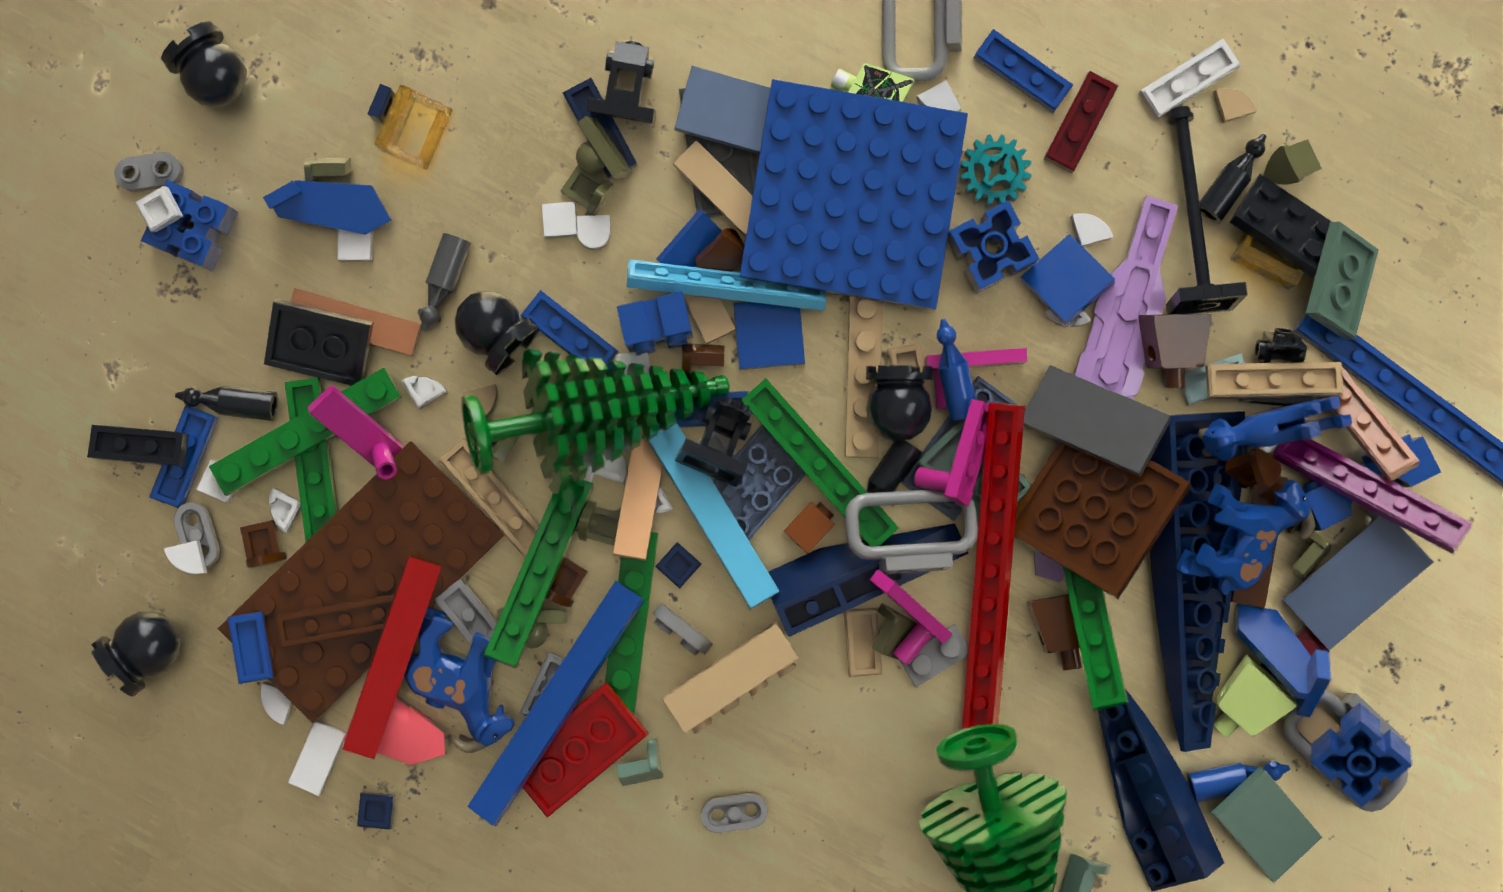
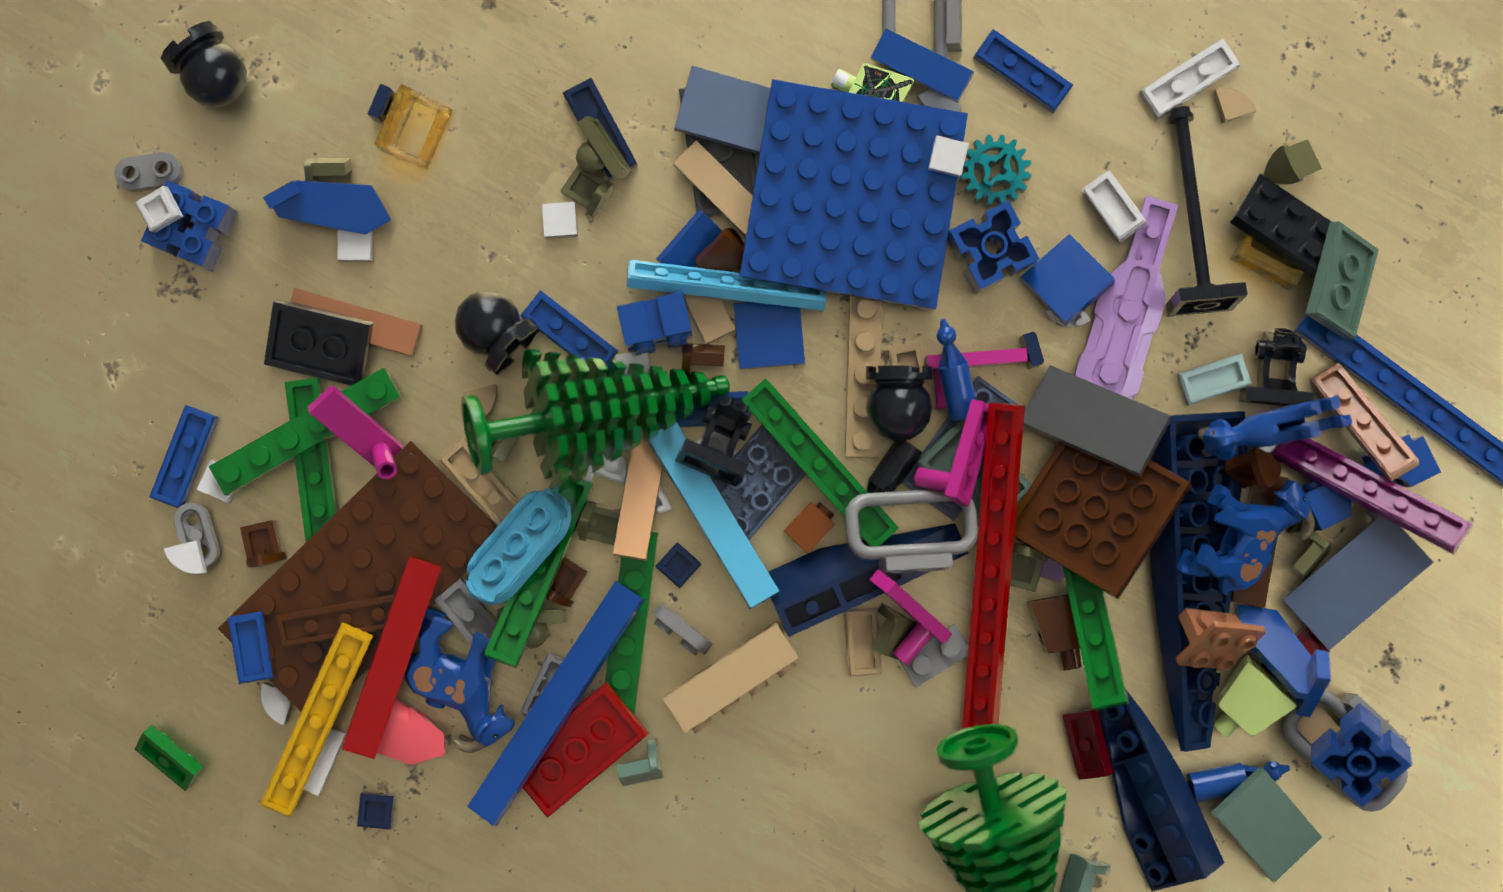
(138, 445): black plate -> none
(141, 647): black tile -> none
(168, 757): none -> green plate
(234, 401): black wheel -> none
(283, 509): white tile -> none
(316, 719): none -> yellow tile
(423, 390): white tile -> none
(443, 276): dark grey wheel -> none
(518, 546): none -> medium azure tile
(594, 230): white tile -> none
(625, 103): black tile -> none
(734, 813): light grey plate -> none
(922, 65): none -> blue tile
(948, 156): none -> white tile
(1026, 567): none -> olive tile
(1034, 351): none -> dark blue tile
(1080, 122): dark red tile -> none
(1087, 744): none -> dark red plate
(1090, 229): white tile -> none
(1114, 206): none -> white tile
(1175, 343): torso -> none
(1216, 639): none -> nougat bracket
(1231, 182): black wheel -> none
(1274, 380): tan tile -> none

